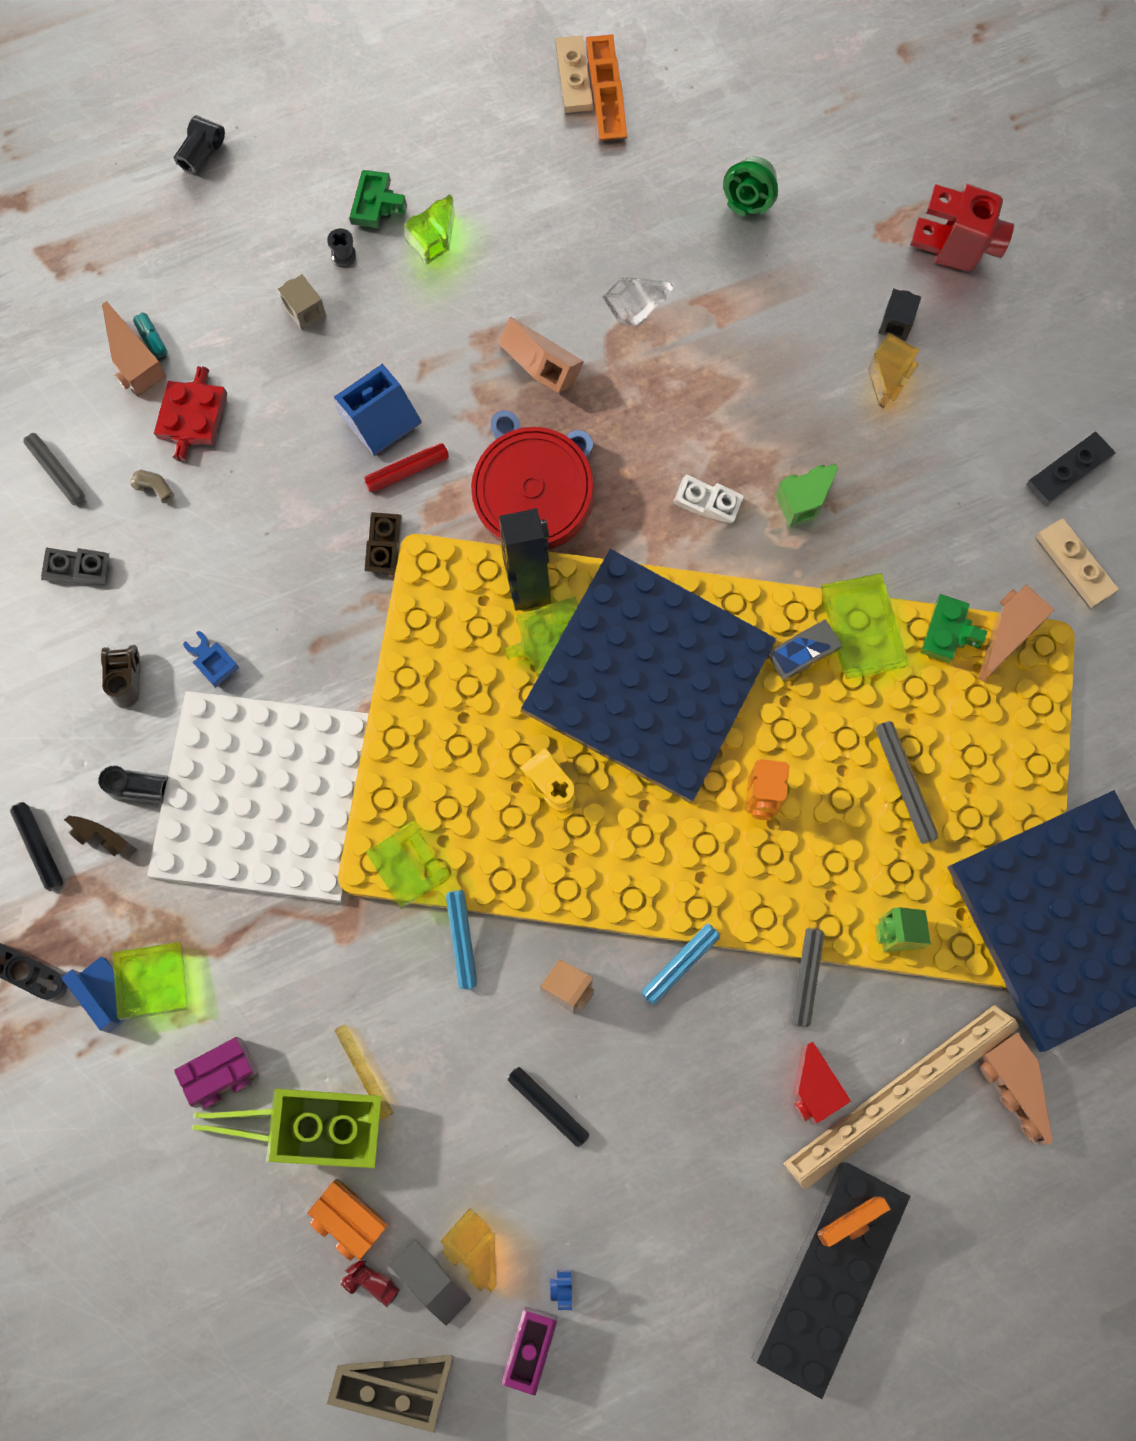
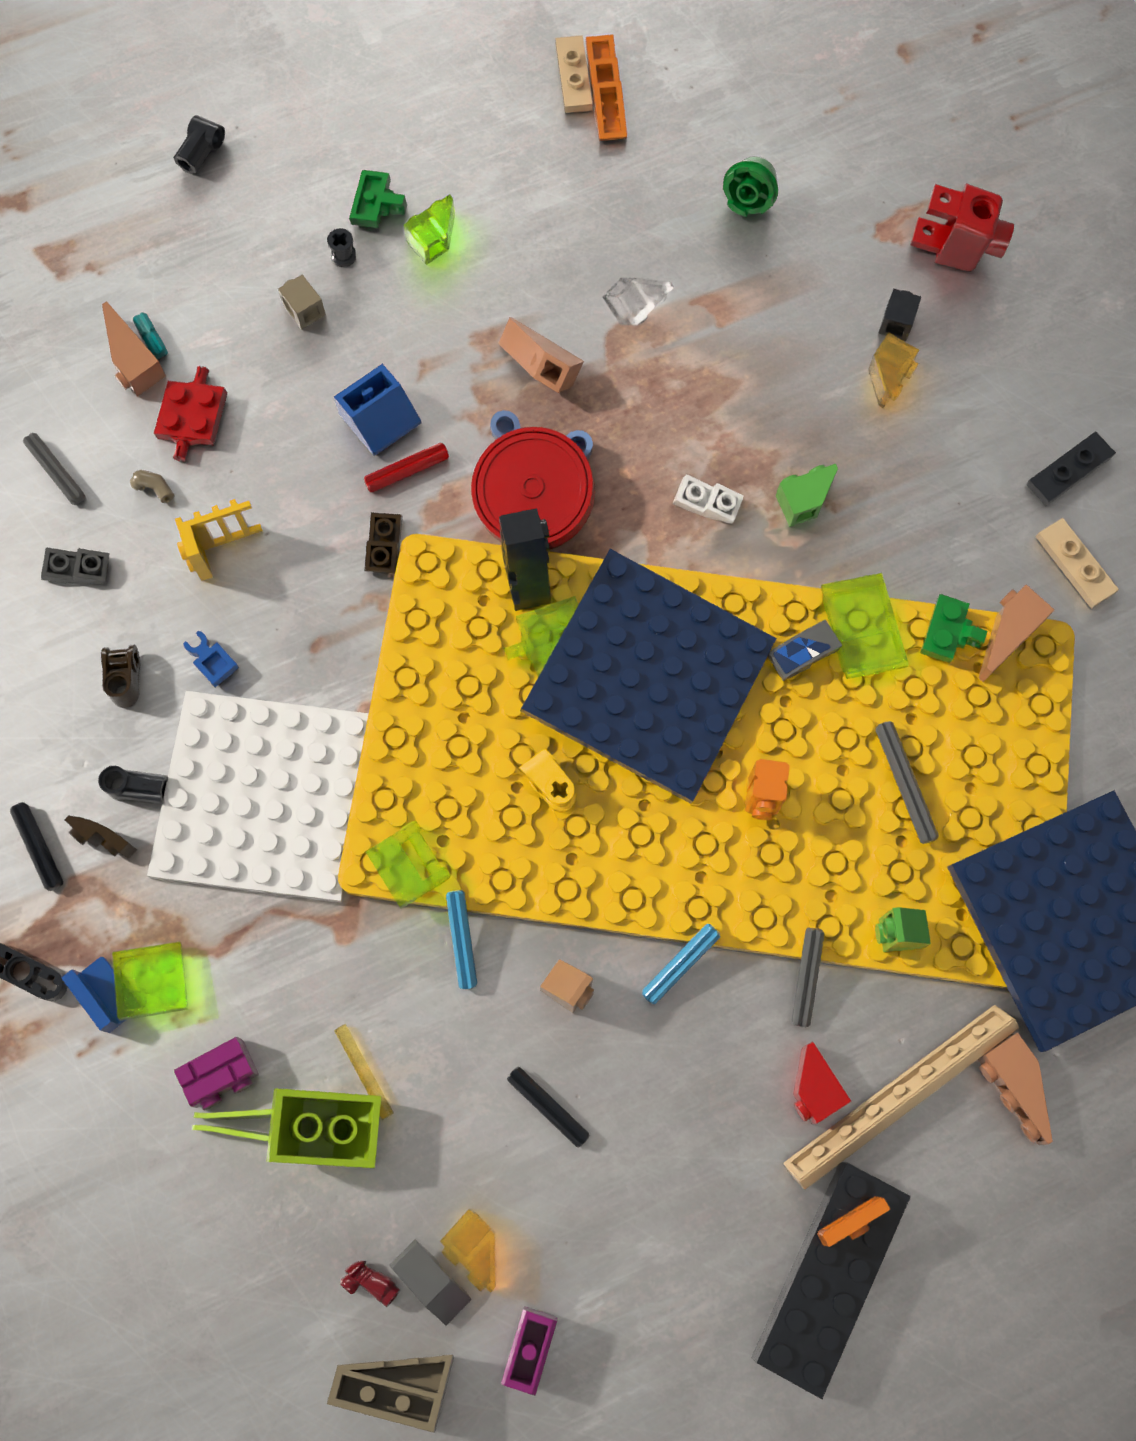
(198, 538): none -> yellow plate
(347, 1220): orange brick -> none
(562, 1289): blue plate -> none

